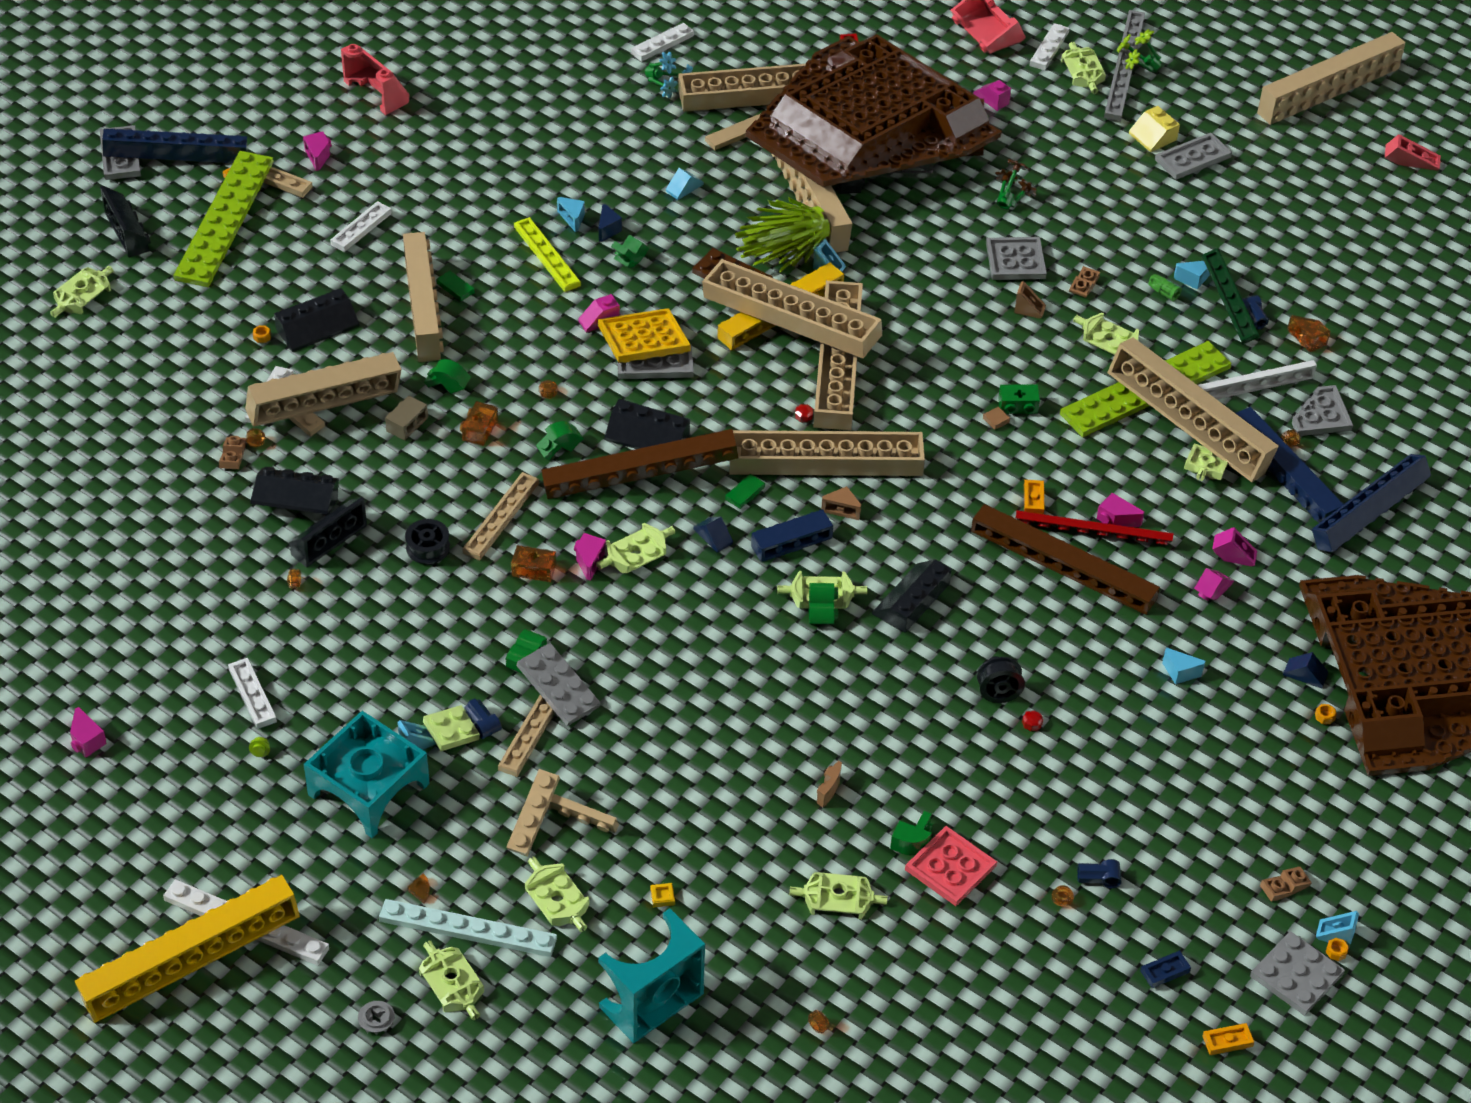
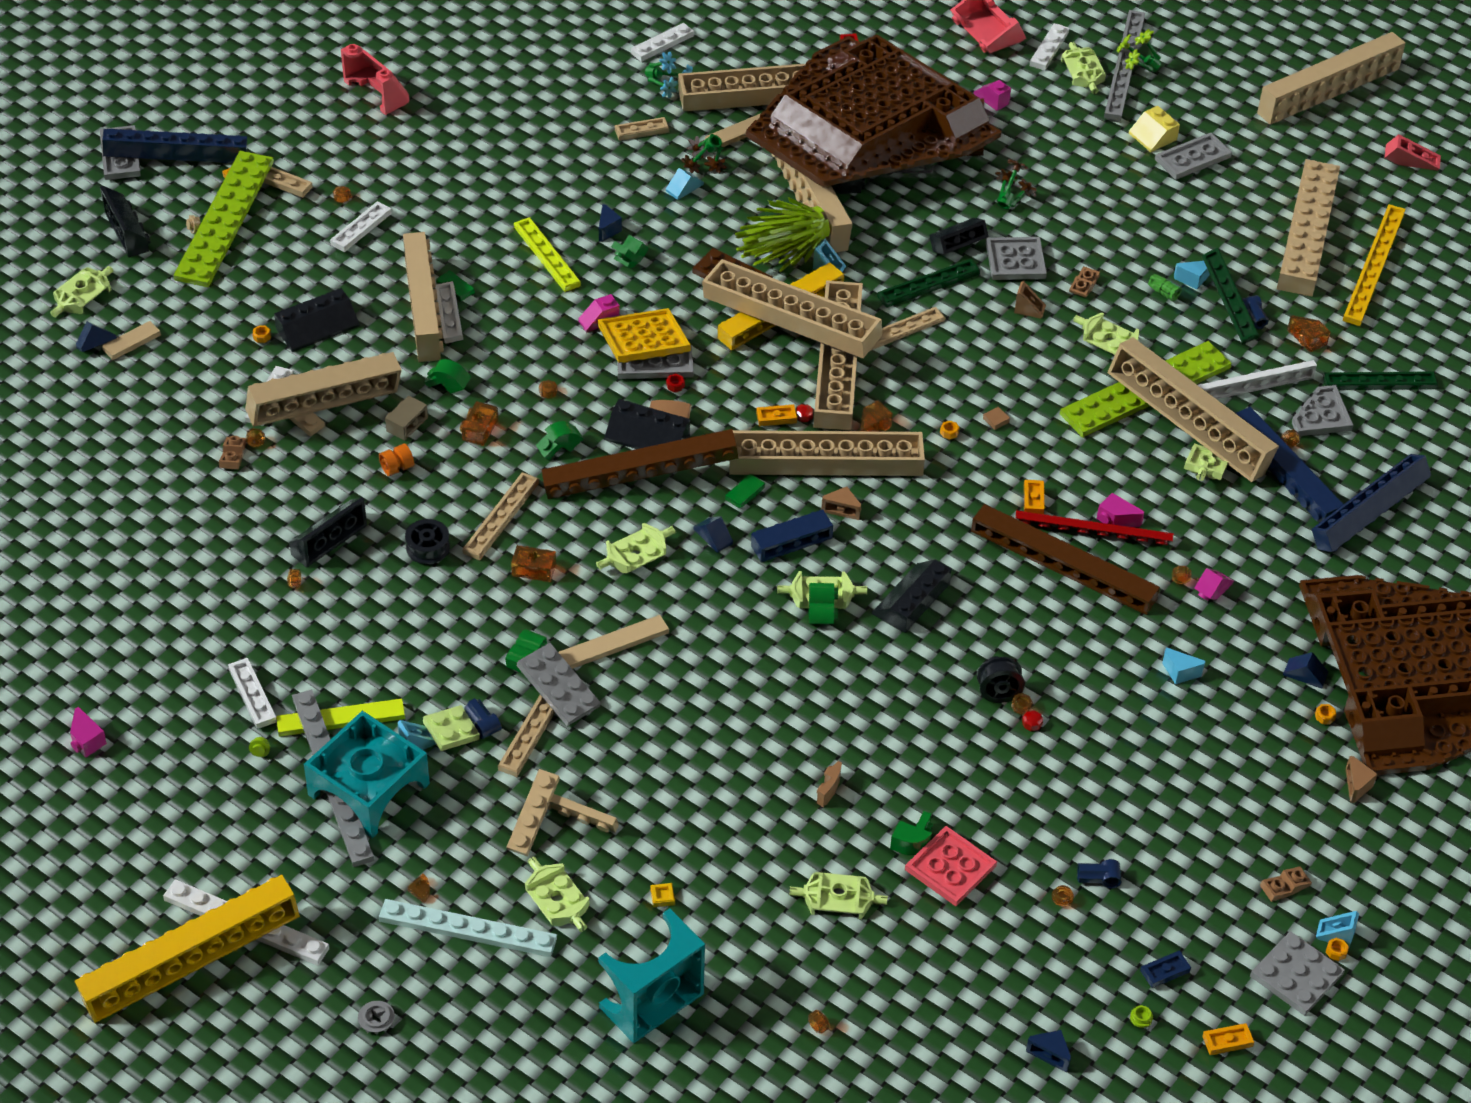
(93, 336): none -> dark blue slope
(131, 340): none -> tan tile
(193, 223): none -> tan plate
(295, 490): black slope -> none
(317, 148): dark pink slope -> none
(339, 717): none -> neon yellow tile
(342, 194): none -> clear orange tile
(347, 820): none -> light grey plate
(397, 459): none -> orange wheel
(449, 312): none -> white plate
(455, 993): yellowish green plate -> none
(571, 211): medium azure slope -> none
(588, 552): dark pink slope -> none
(615, 641): none -> tan tile
(641, 128): none -> tan tile
(674, 407): none -> medium nougat slope
(675, 383): none -> red tile
(712, 144): none -> plant
(776, 415): none -> light orange plate
(876, 417): none -> clear orange slope
(909, 326): none -> tan tile
(928, 283): none -> dark green tile
(949, 430): none -> light orange tile
(958, 235): none -> black brick
(1019, 399): green brick -> none
(1021, 703): none -> clear orange tile
(1050, 1048): none -> dark blue slope
(1141, 1016): none -> lime plate
(1181, 575): none -> clear orange tile
(1234, 548): dark pink slope -> none
(1308, 228): none -> tan brick
(1359, 778): none -> medium nougat slope
(1374, 265): none -> yellow plate
(1381, 380): none -> dark green tile

